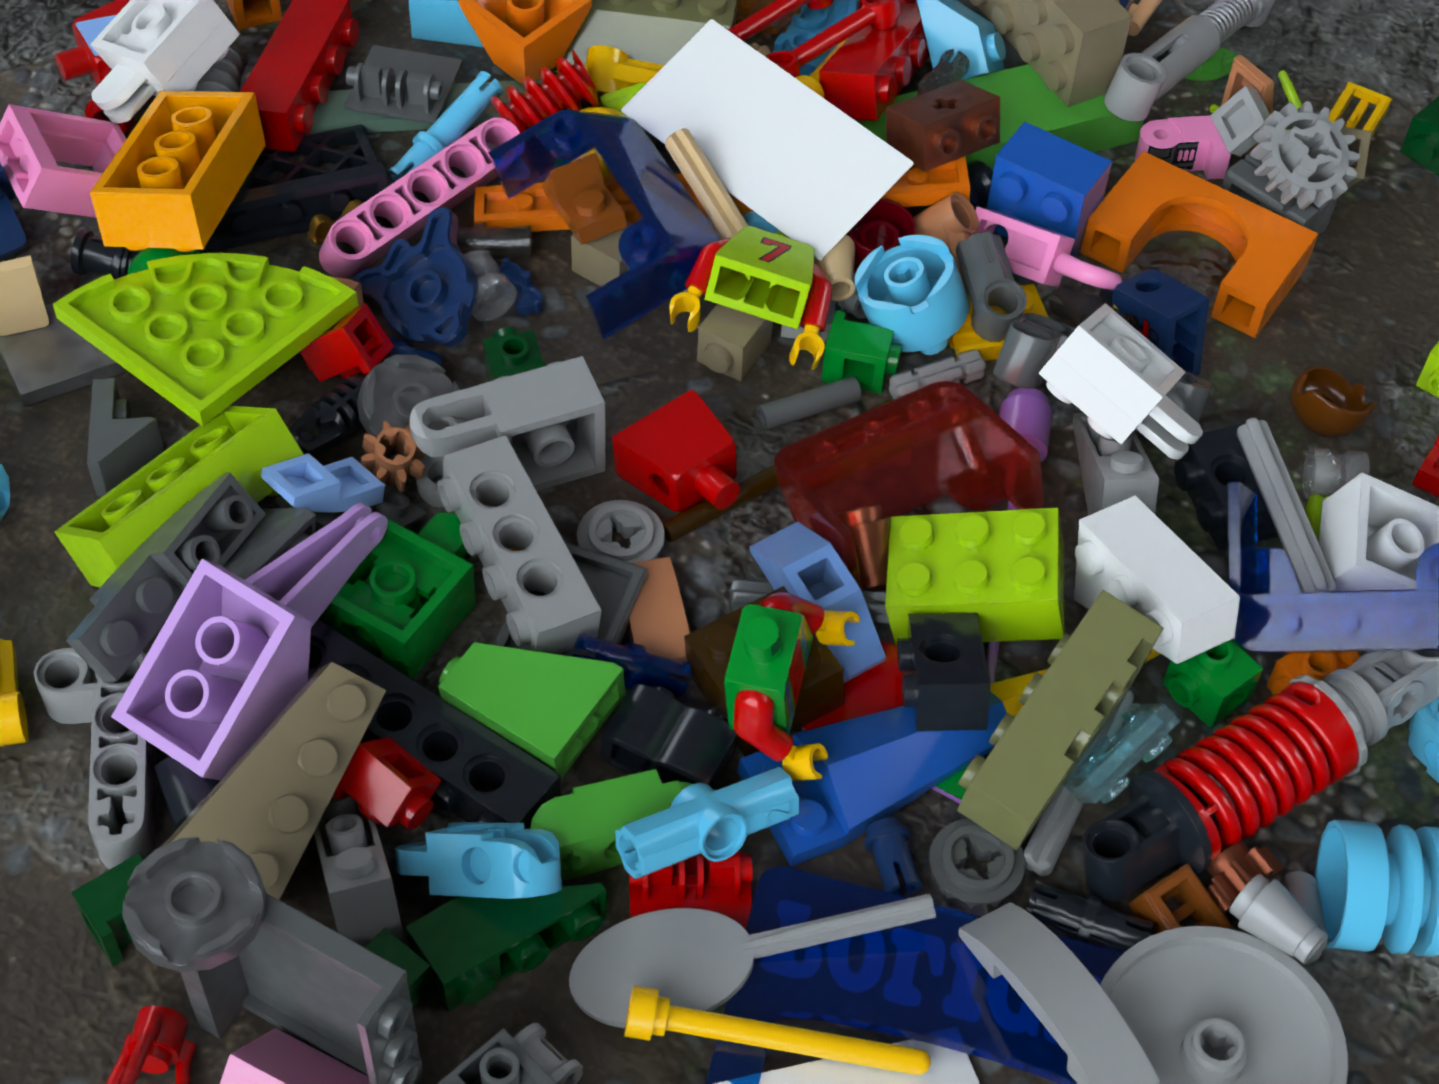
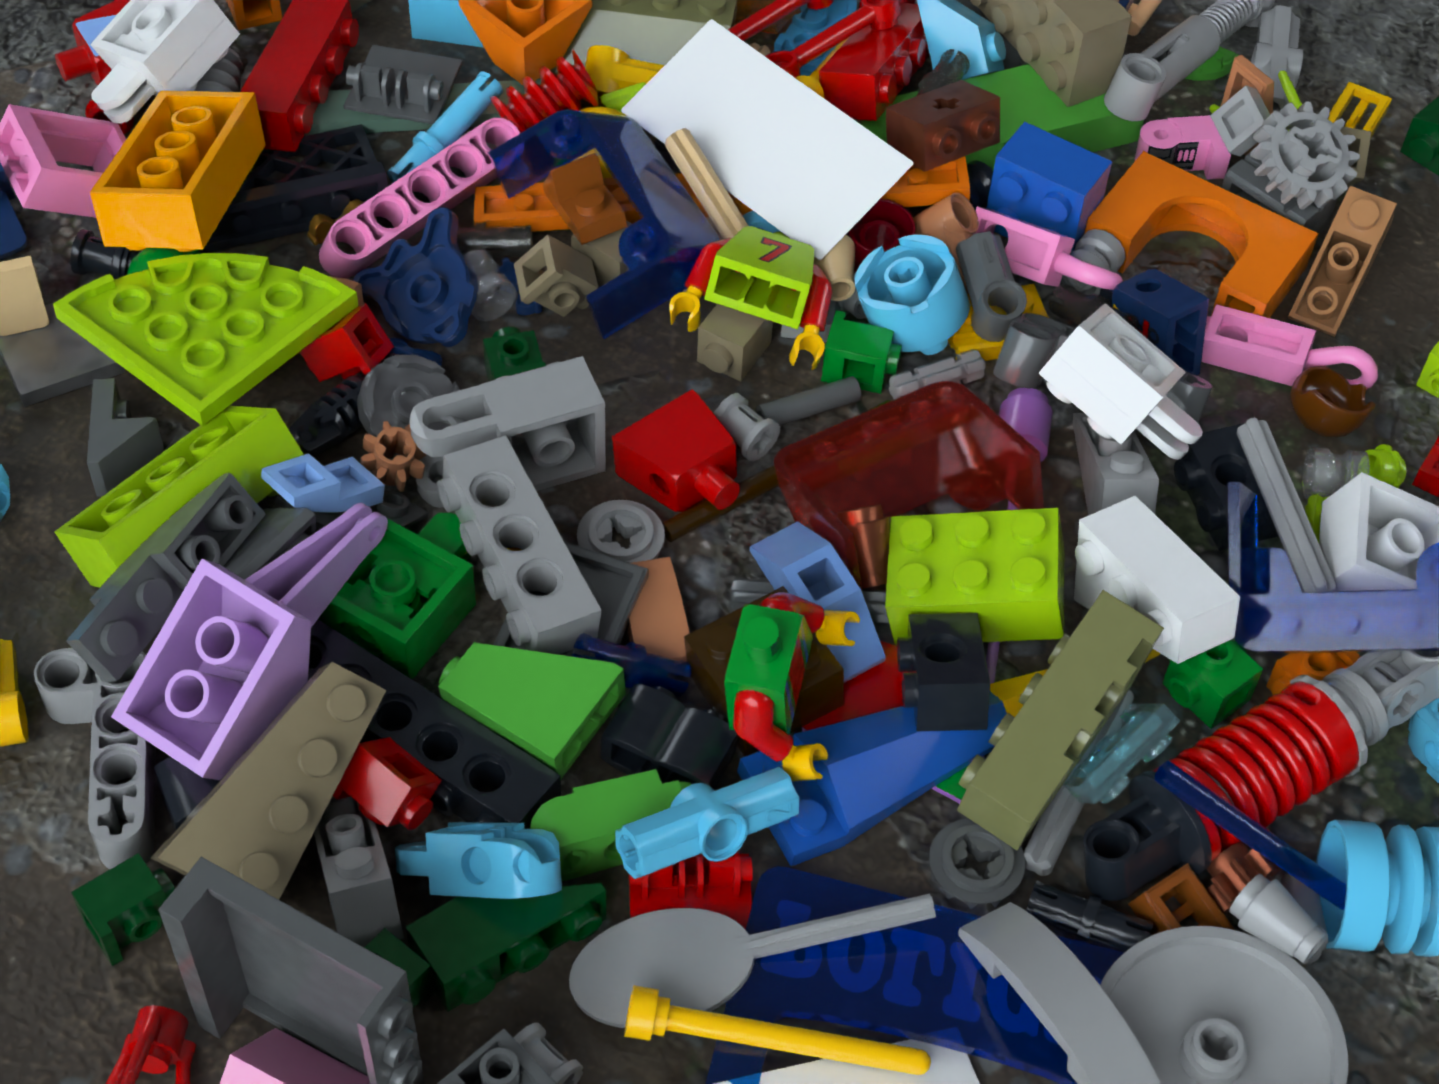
(194, 904): flat silver tile -> none
(565, 281): none -> dark tan brick
(747, 427): none -> light grey bush
(892, 855): dark blue pin -> none
(1098, 249): none -> light grey wheel
(1251, 833): none -> clear blue bar
(1274, 348): none -> bright pink piece
(1278, 49): none -> light grey piece
(1343, 261): none -> medium nougat slope
(1387, 465): none -> lime plate

